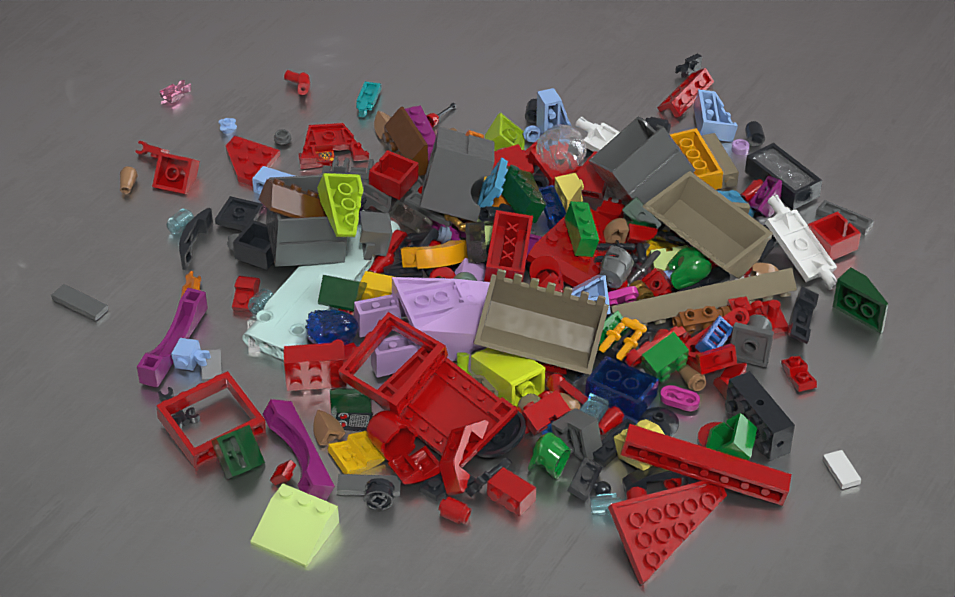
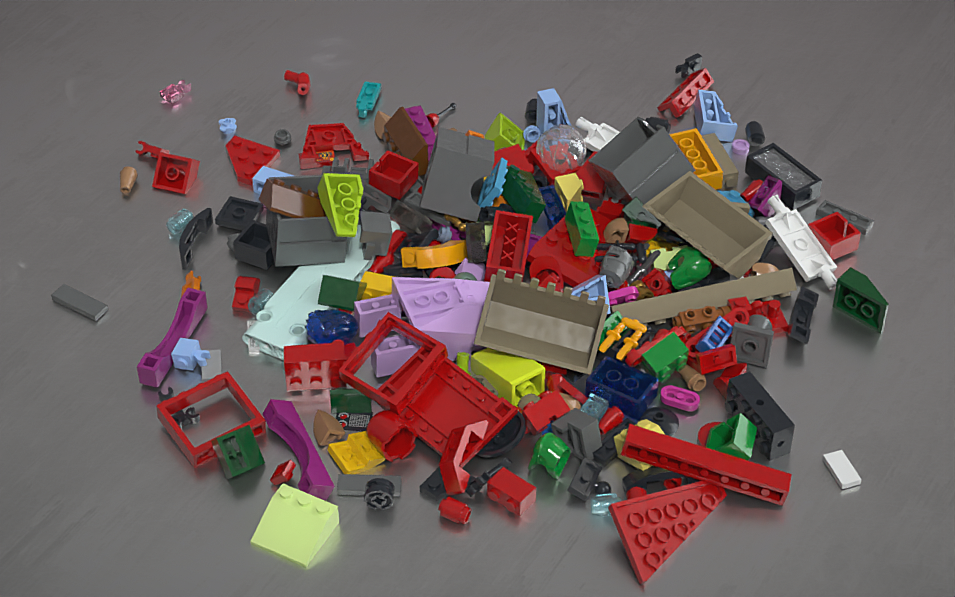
(415, 467): red slope -> none
(798, 373): red slope -> none

